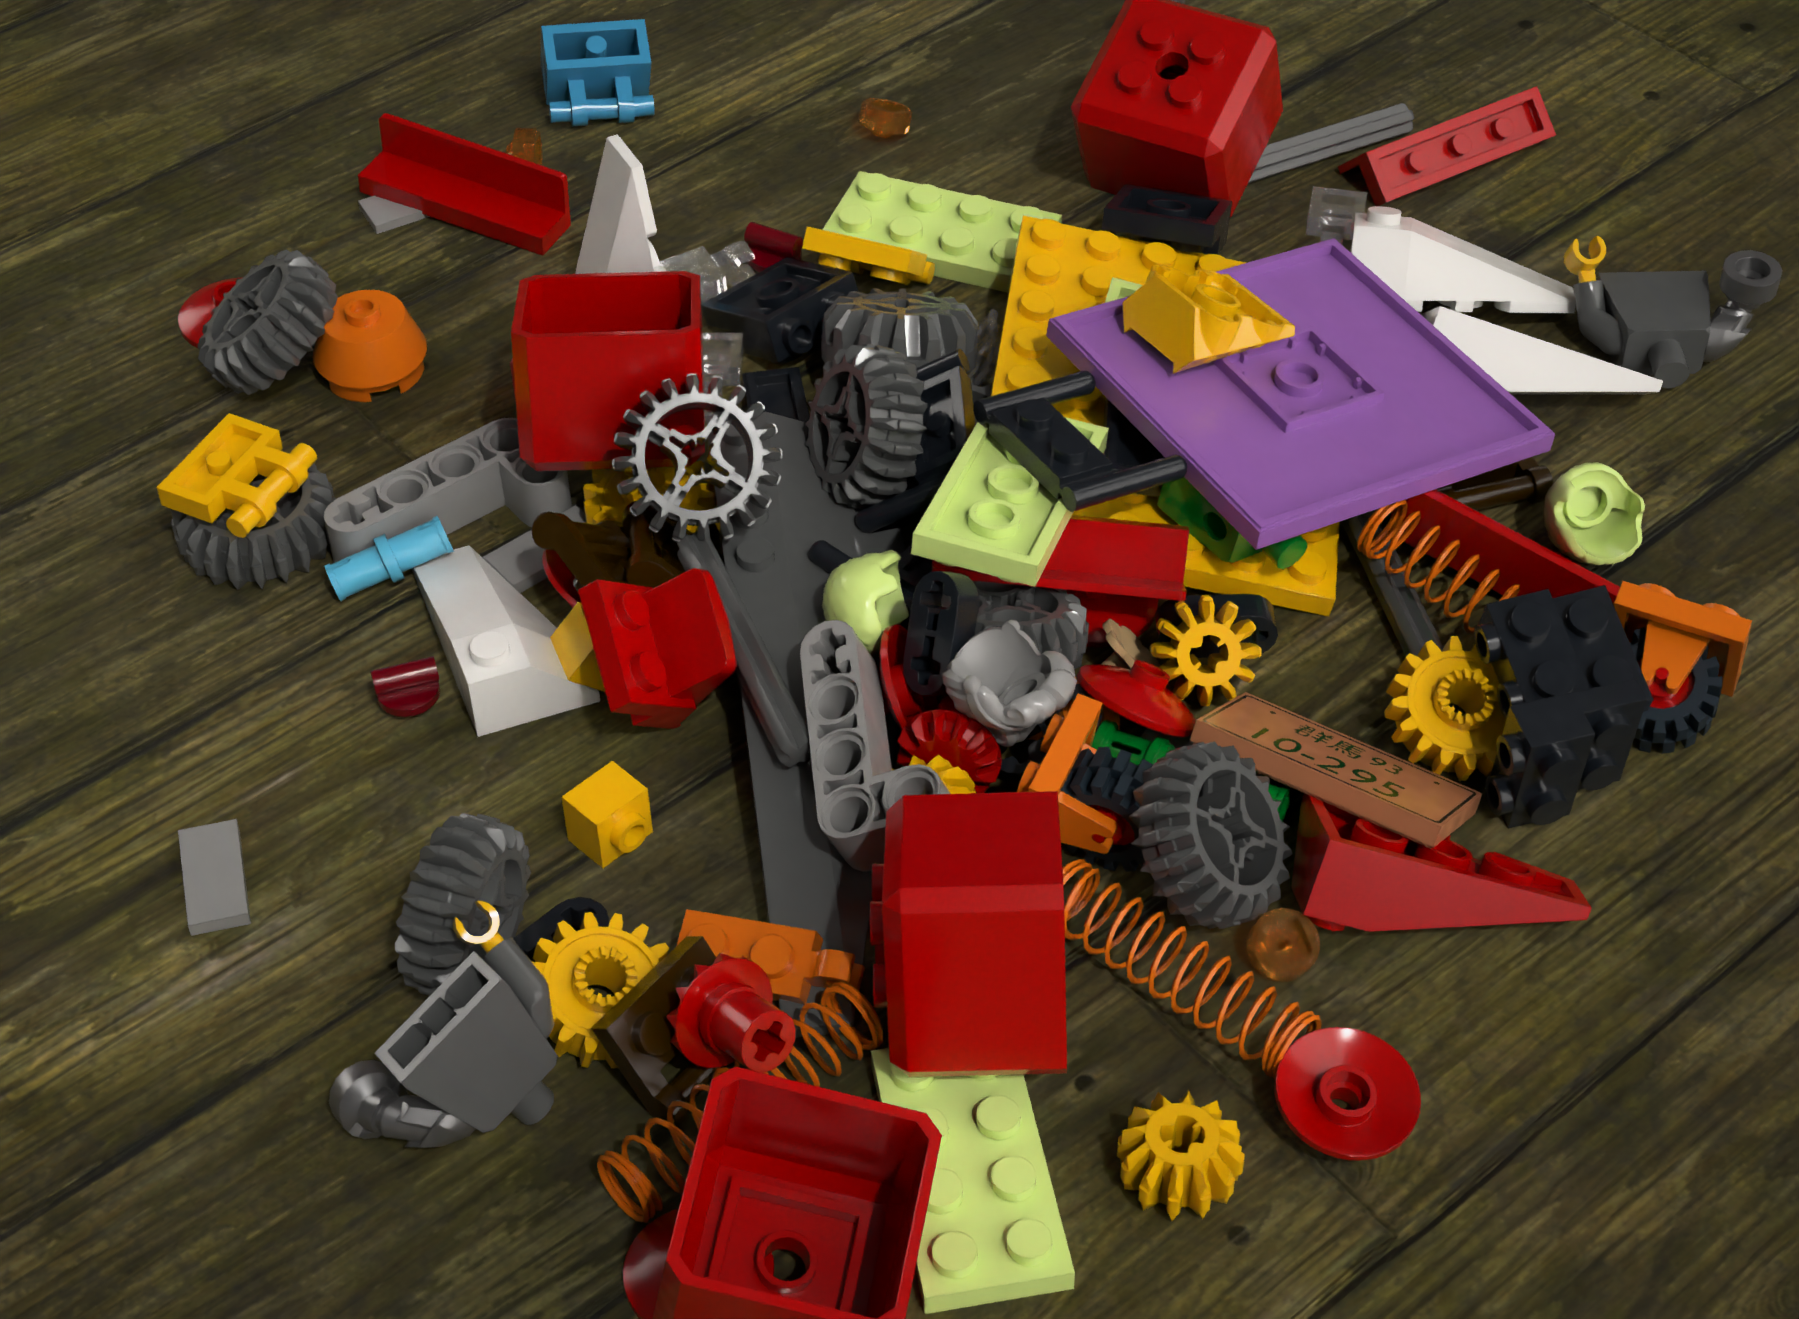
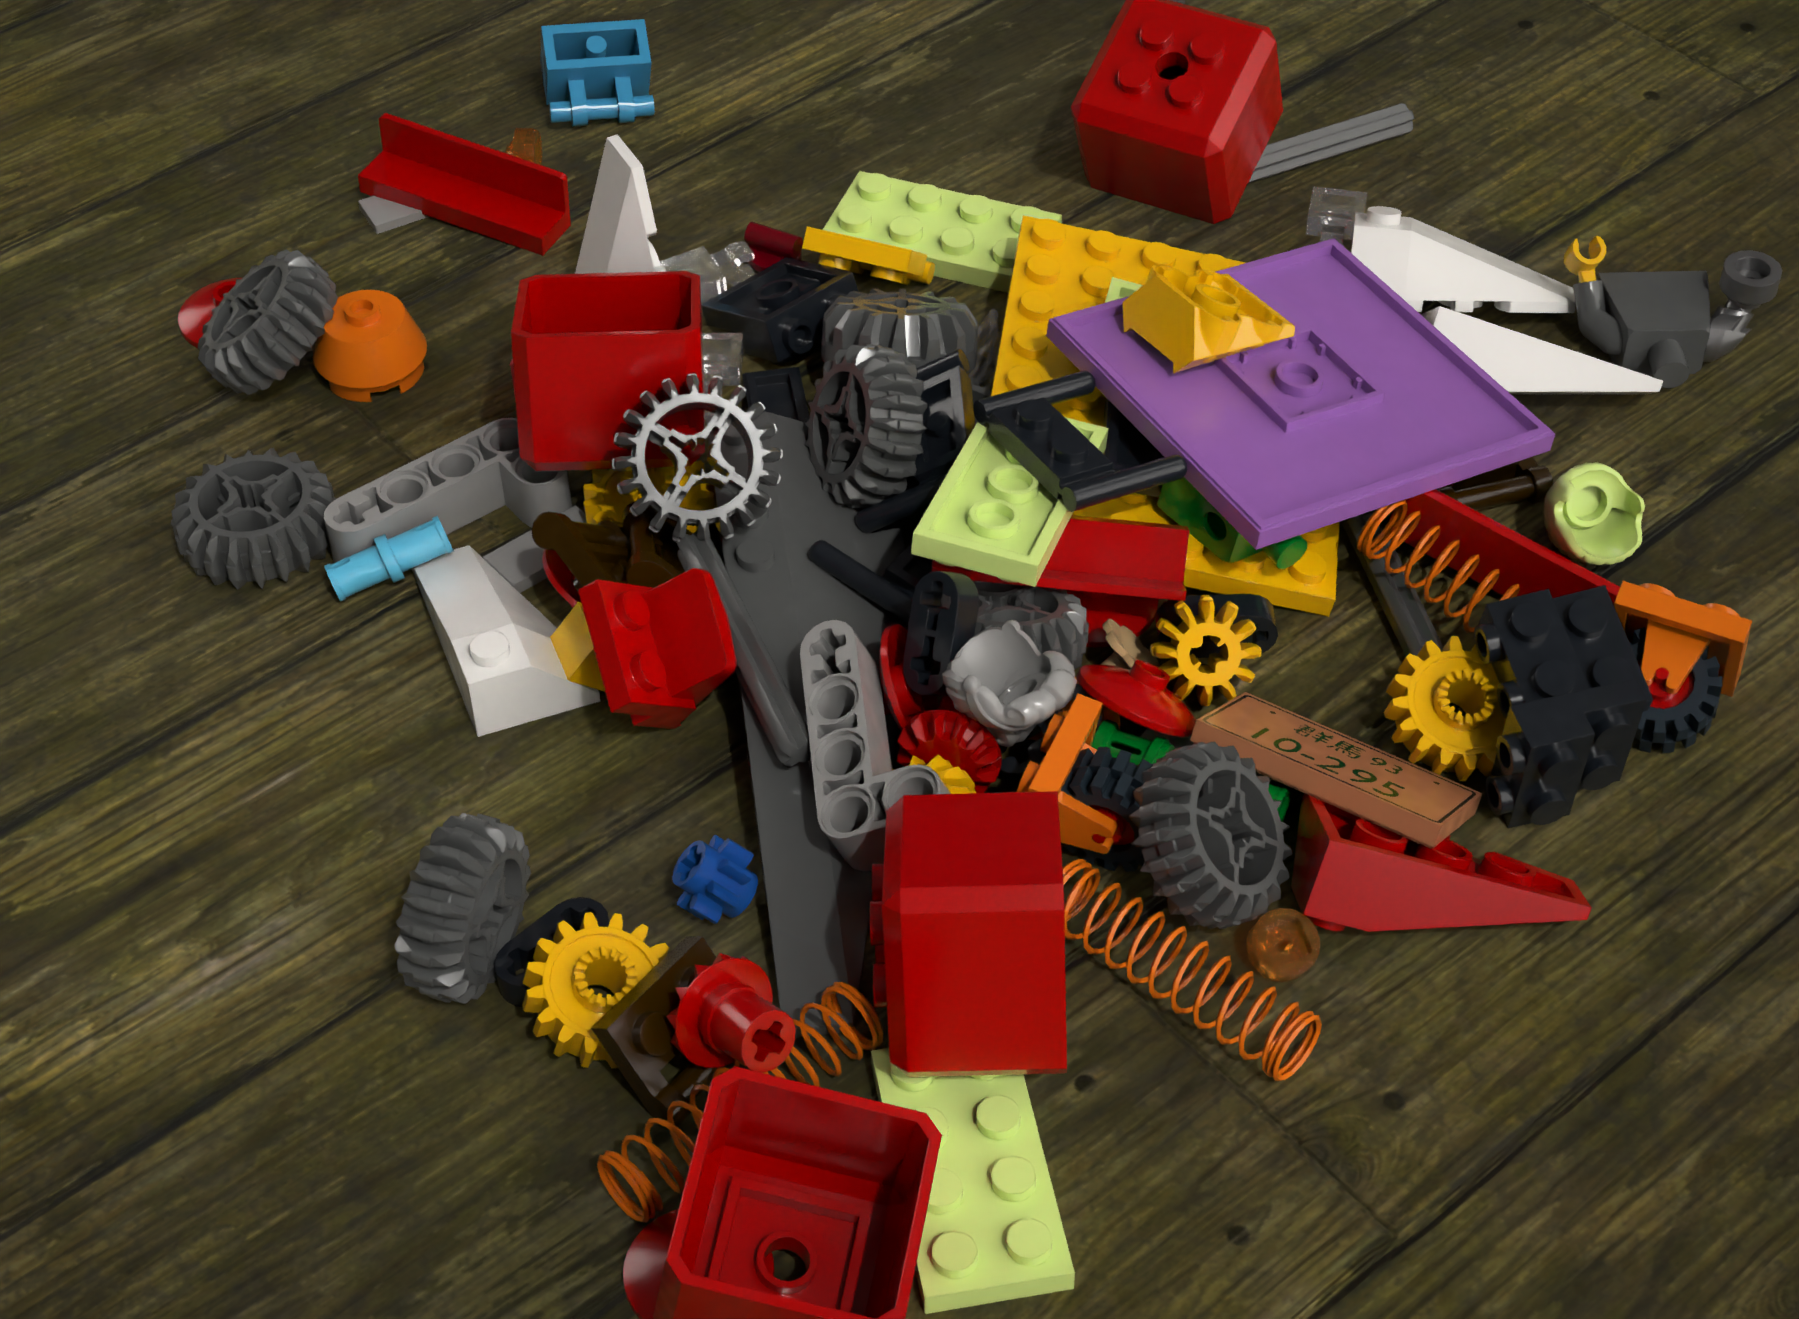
(214, 877): light grey piece -> none
(224, 465): yellow plate -> none
(407, 687): dark red plate -> none
(465, 1052): dark grey torso -> none
(607, 814): yellow plate -> none
(715, 879): none -> blue gear
(785, 953): orange plate -> none
(866, 596): yellowish green hair -> none
(885, 117): clear orange tile -> none
(1169, 217): black plate -> none
(1180, 1155): yellow gear -> none
(1354, 1069): red dish -> none
(1453, 146): red panel -> none

